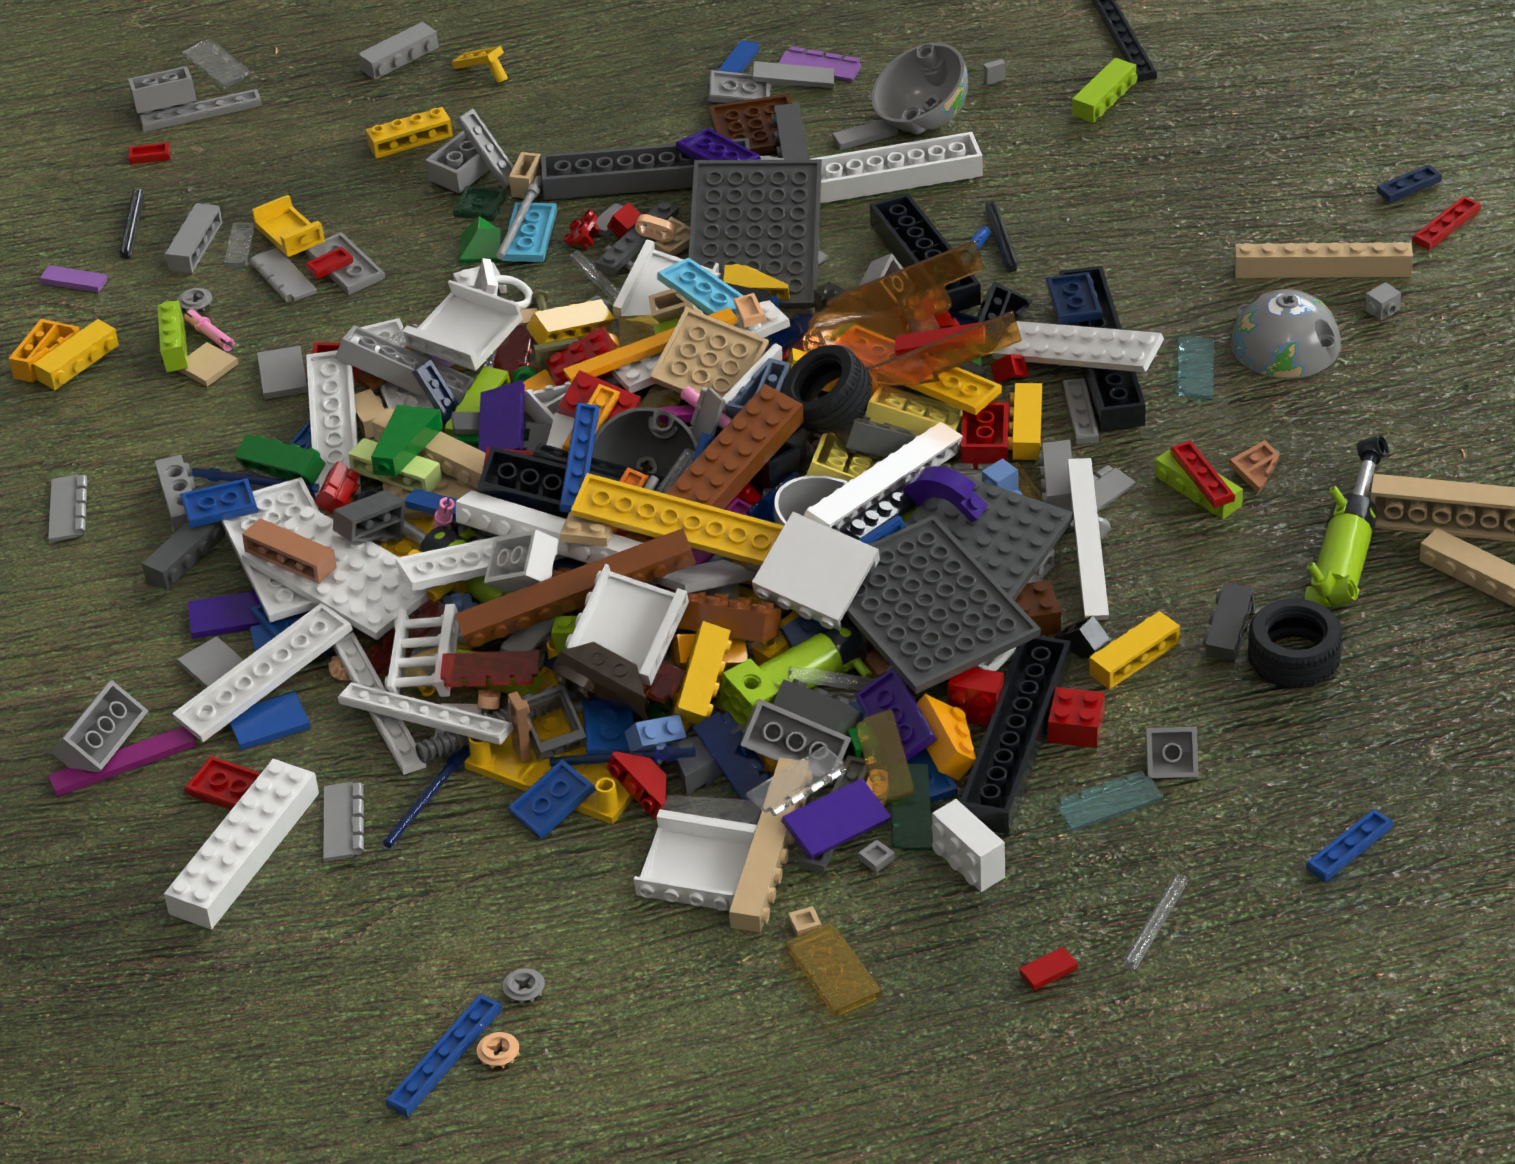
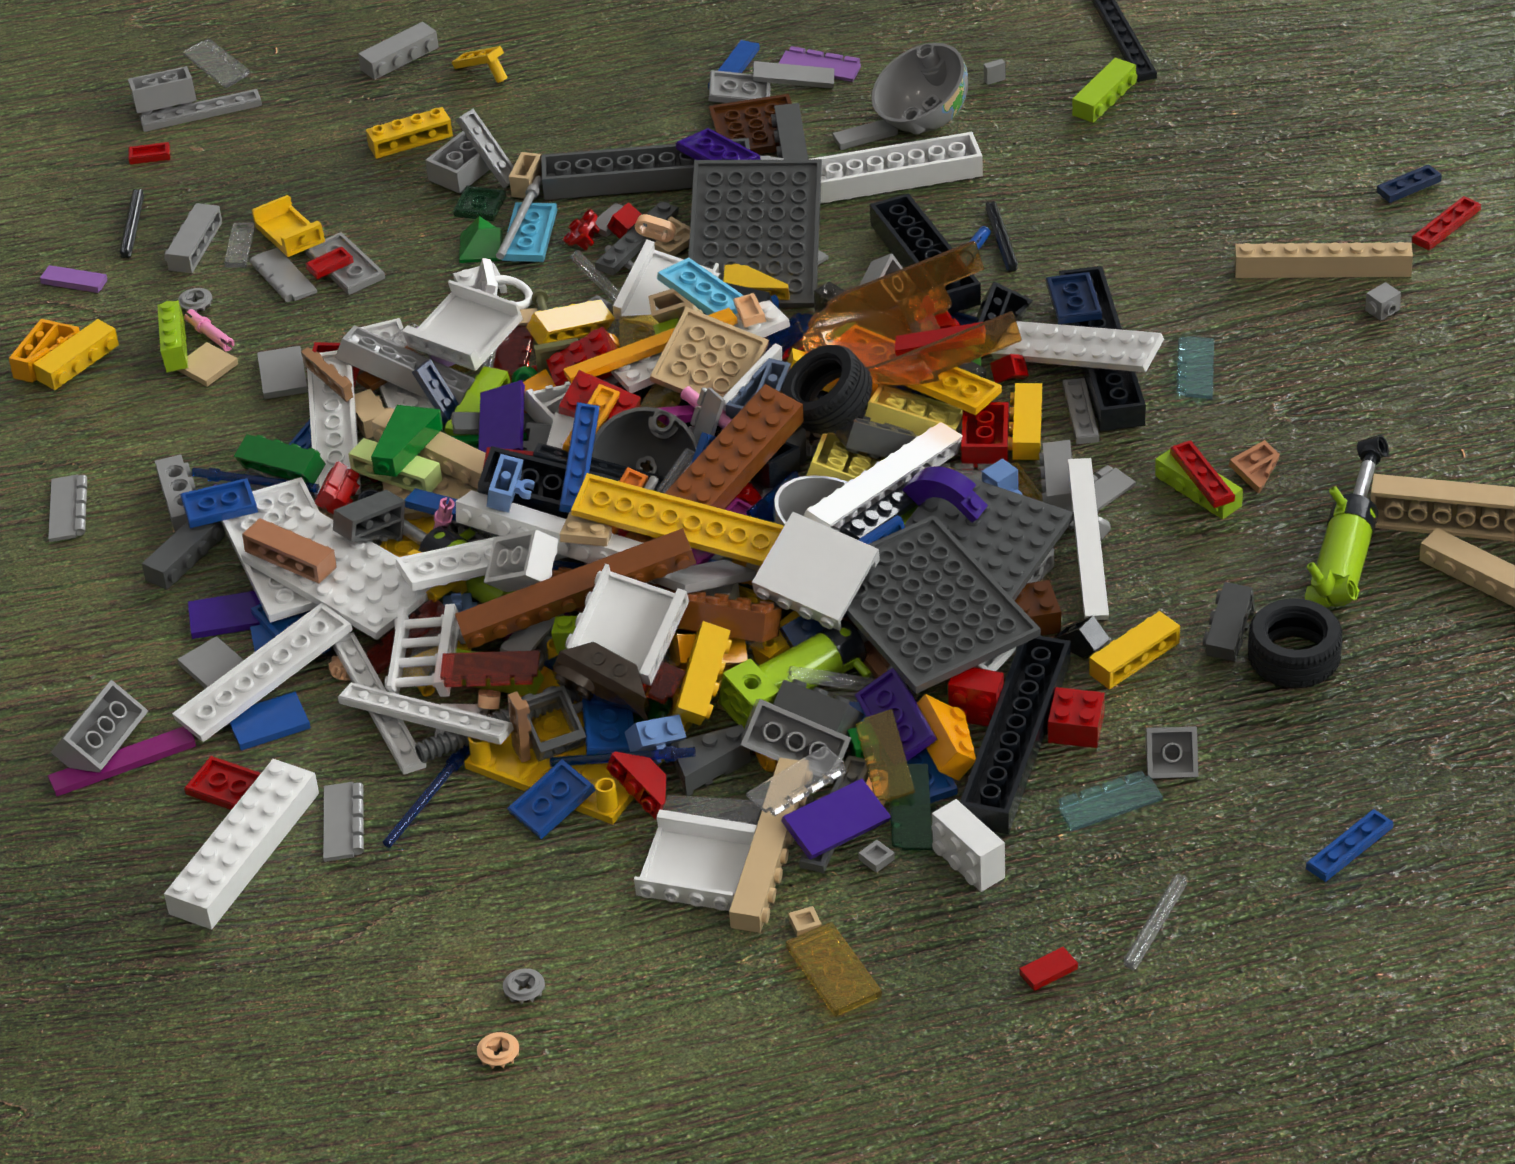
(327, 373): none -> medium nougat plate
(443, 1055): blue tile -> none
(506, 483): none -> medium blue brick
(730, 756): clear blue windscreen -> none
(1285, 334): light grey piece -> none

